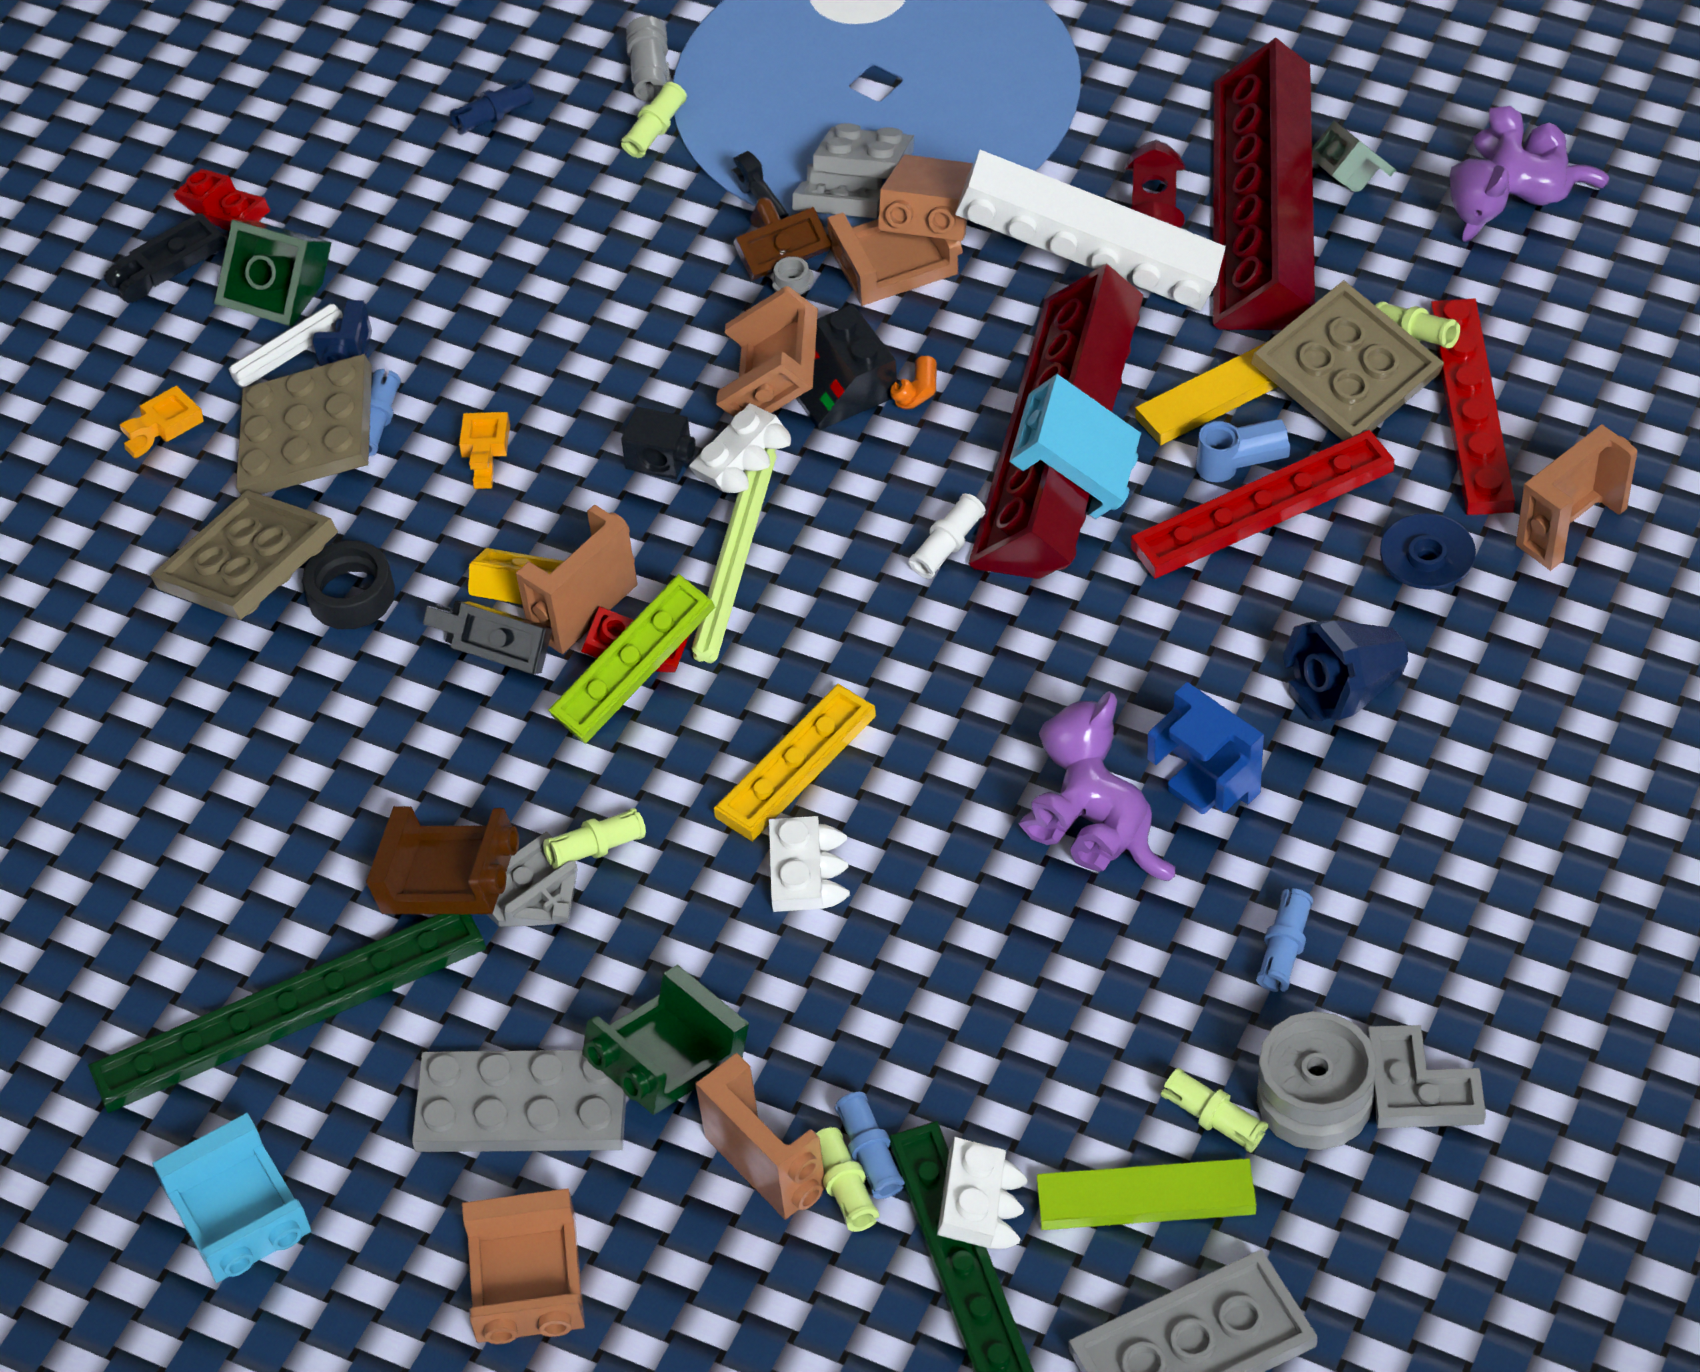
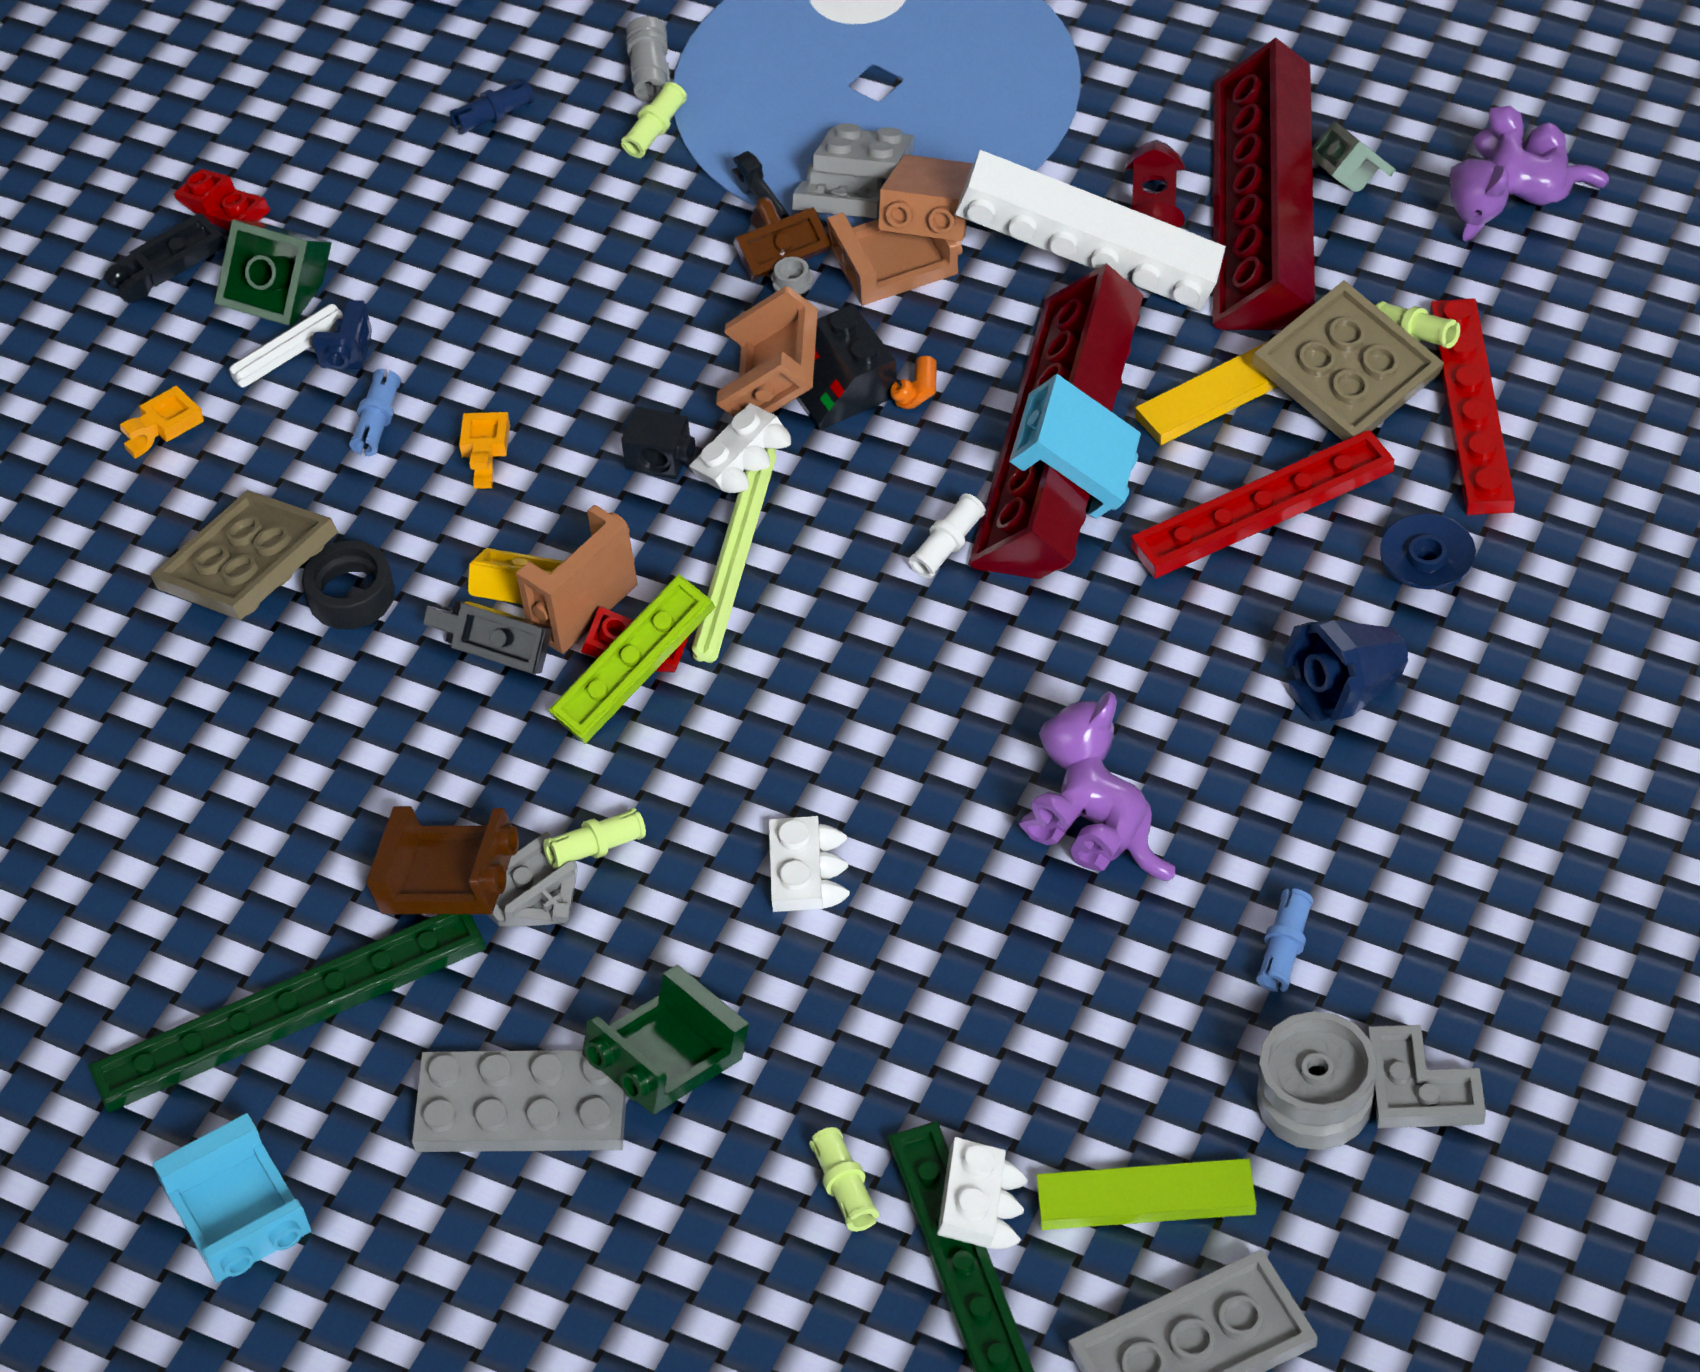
(305, 426): dark tan plate -> none
(523, 1266): nougat panel -> none
(781, 1173): nougat panel -> none
(794, 762): yellow tile -> none
(869, 1145): medium blue pin -> none
(1214, 1110): yellowish green pin -> none
(1219, 751): blue panel -> none
(1226, 448): medium blue piece -> none
(1587, 473): nougat panel -> none

